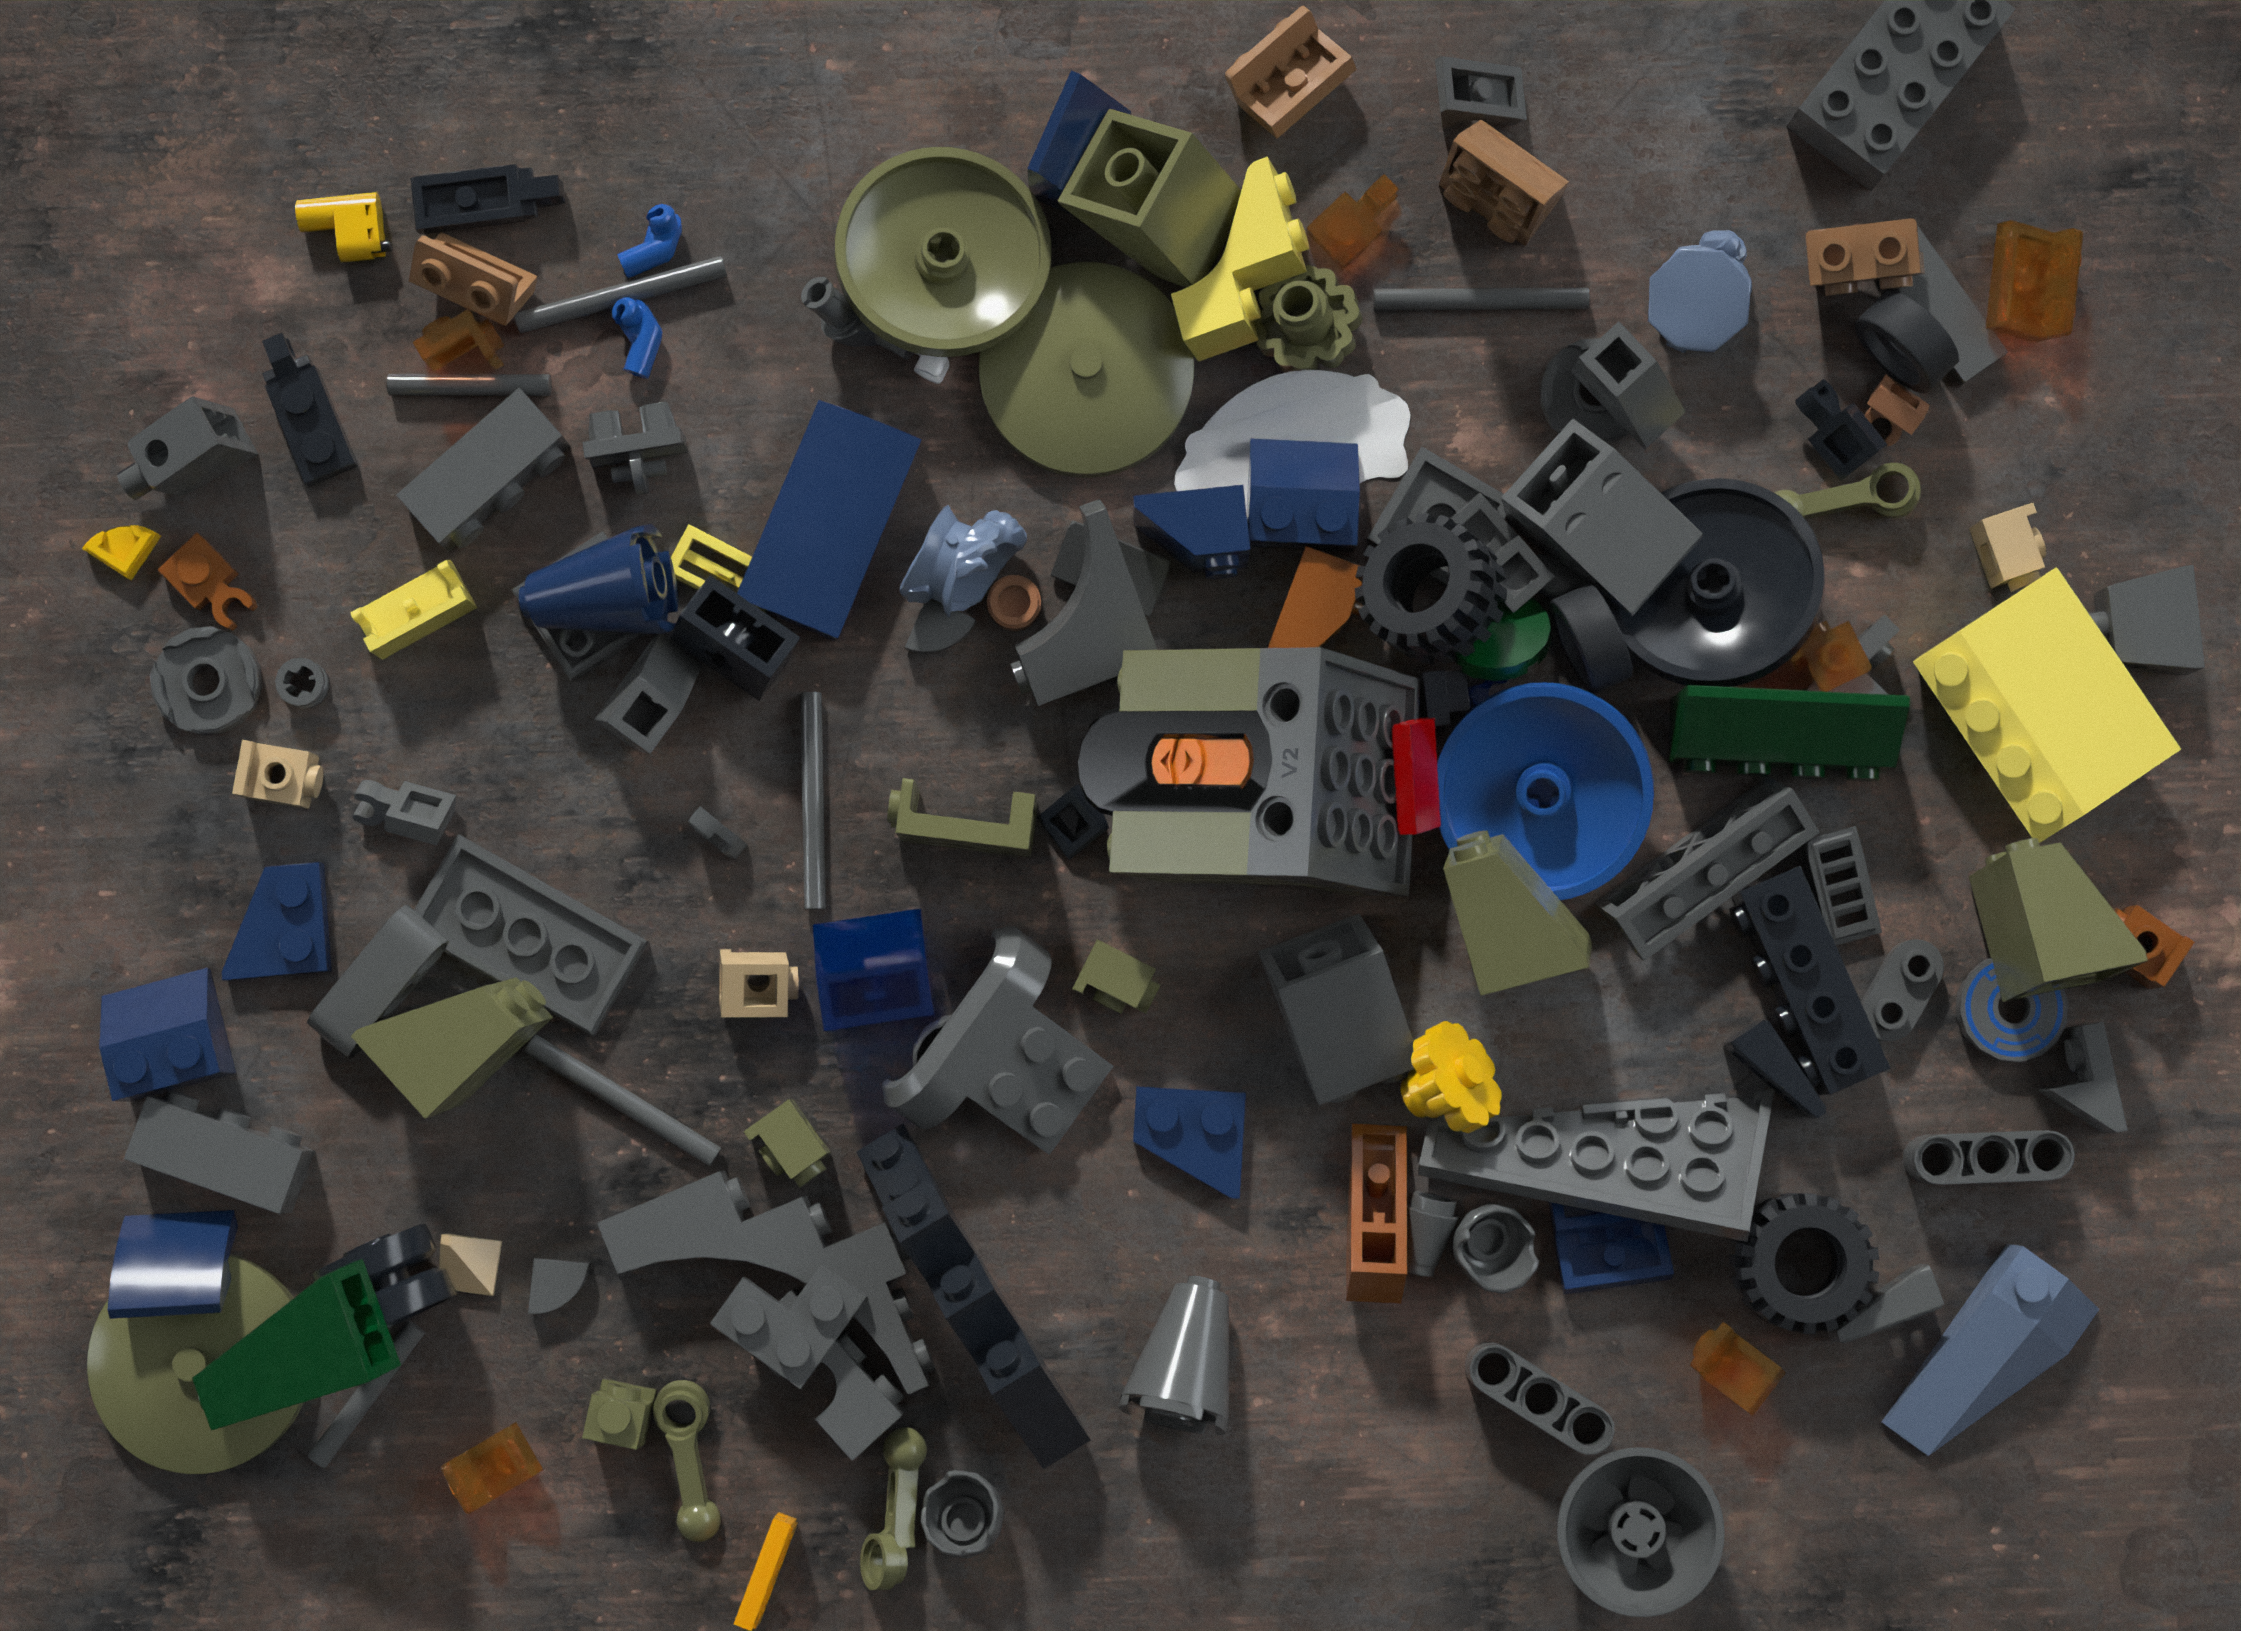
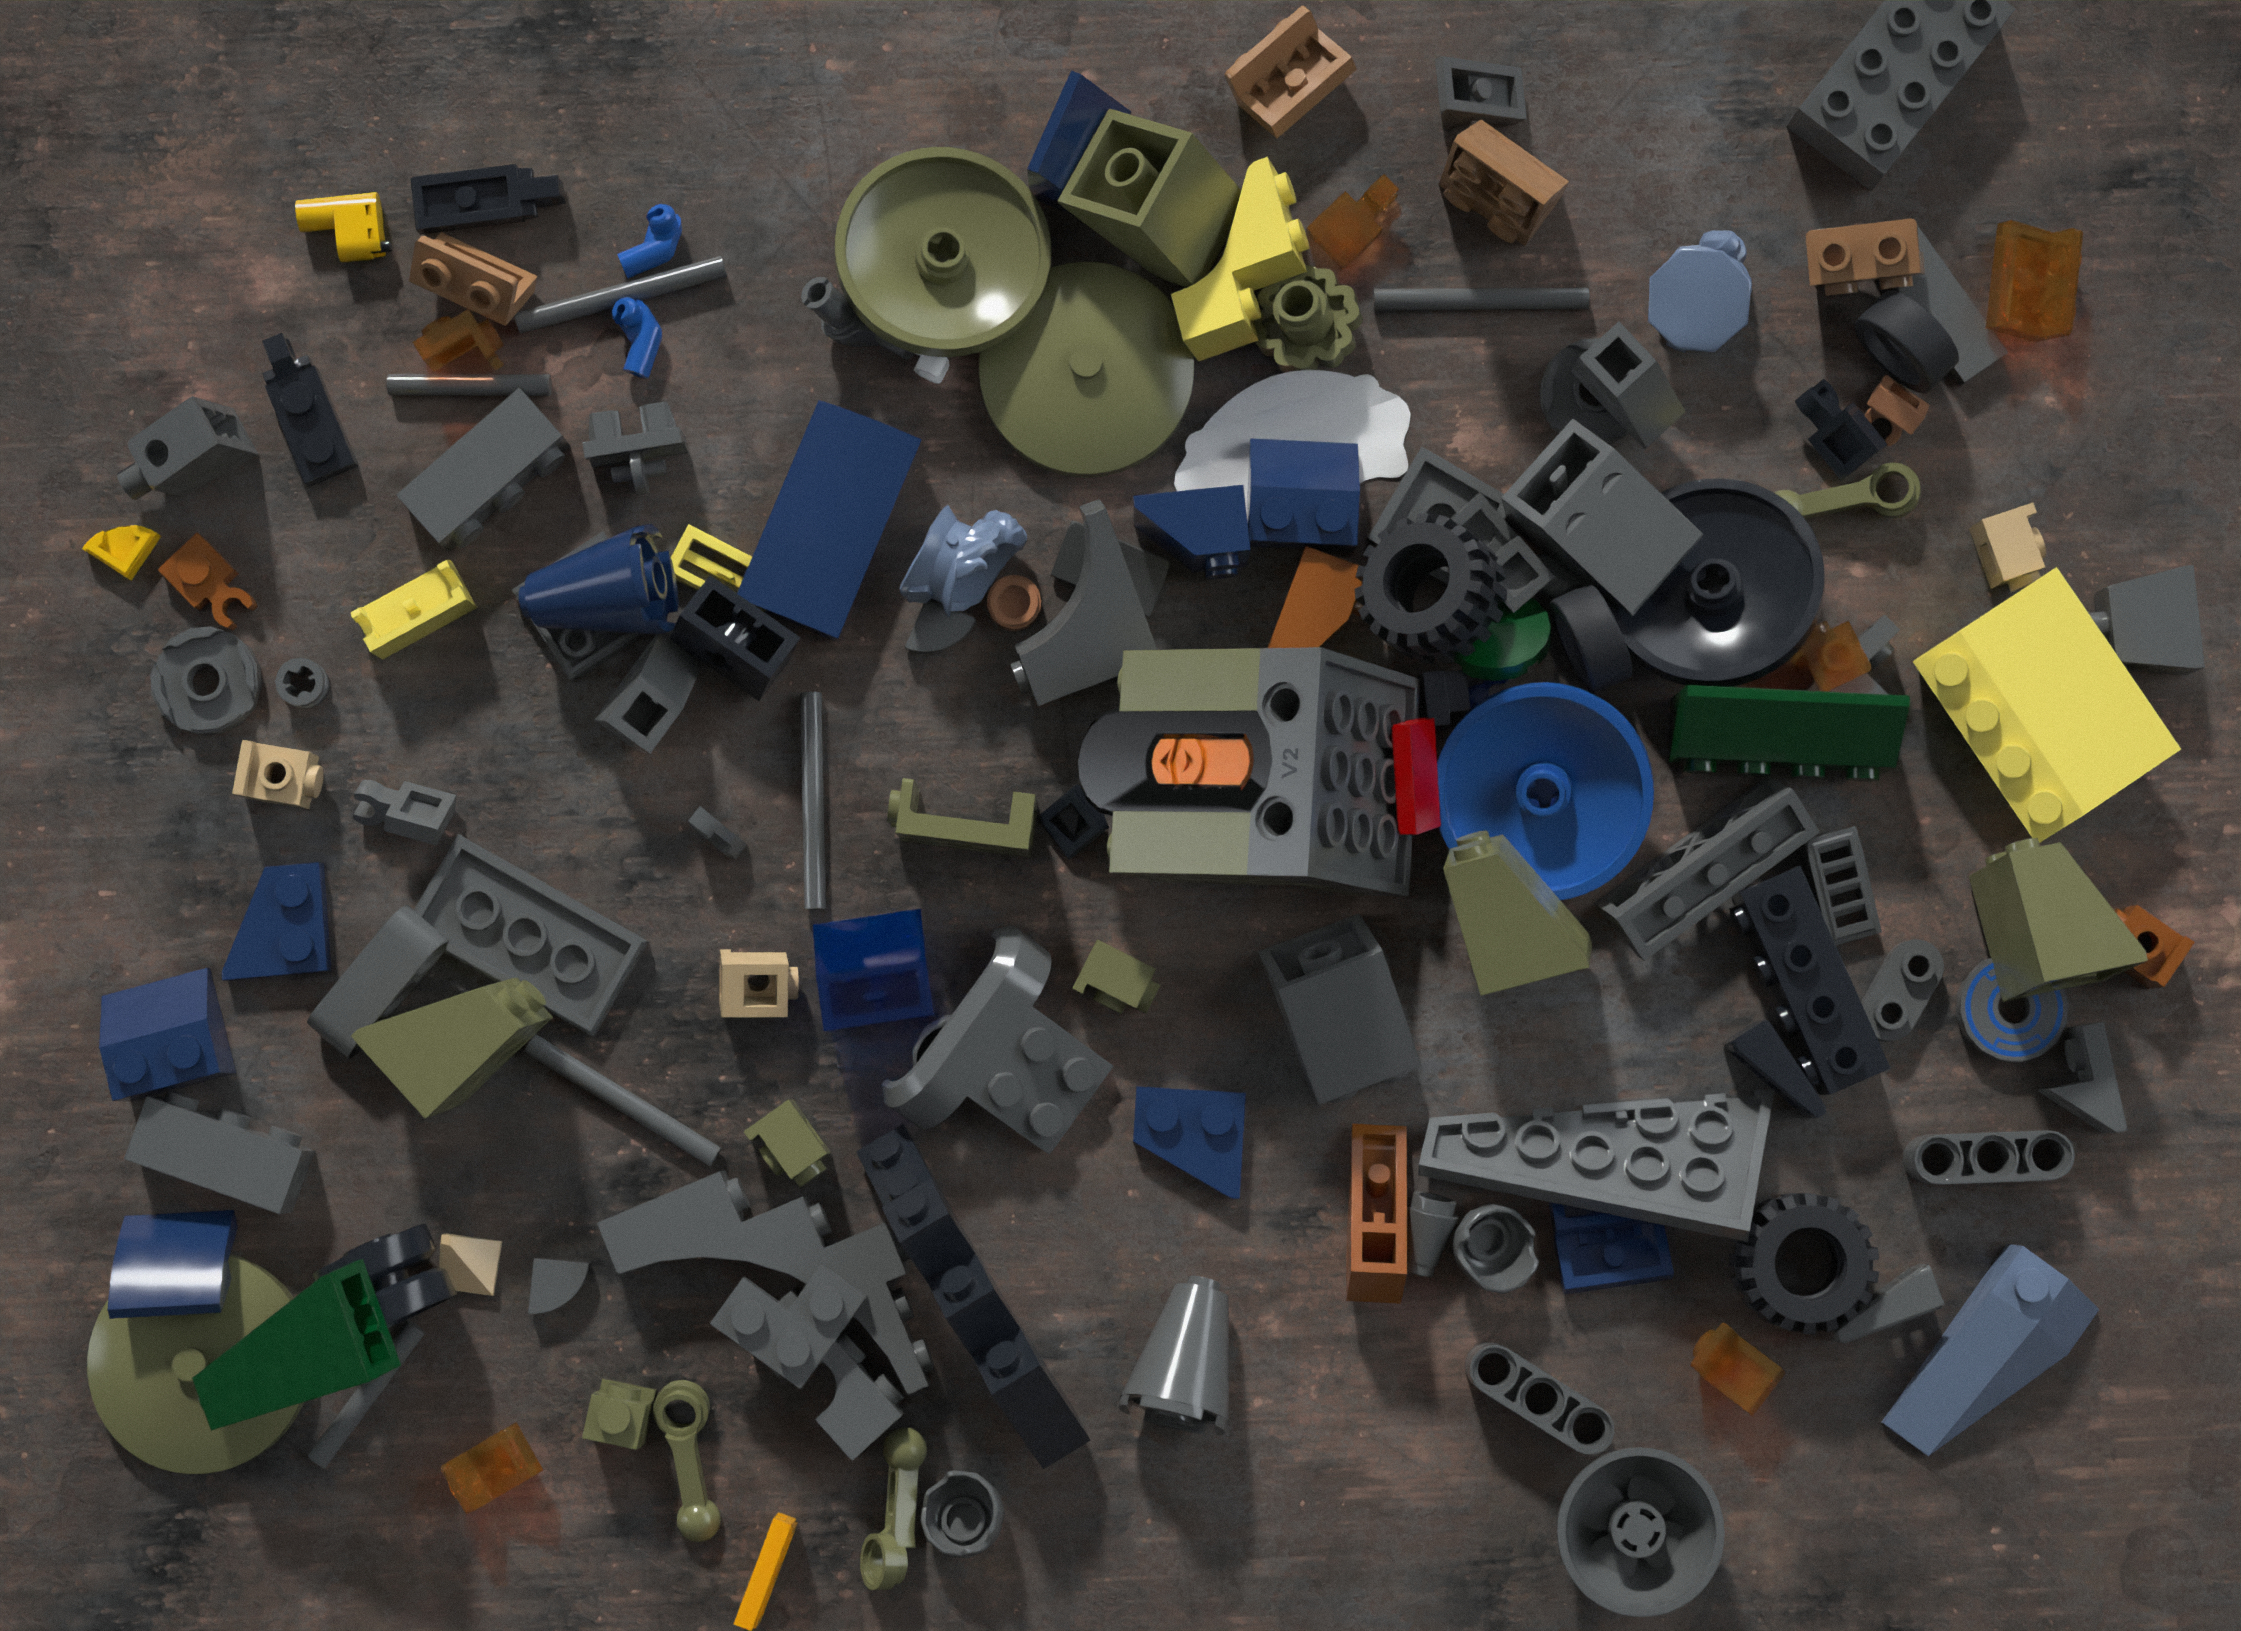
(1451, 1079): yellow plant -> none

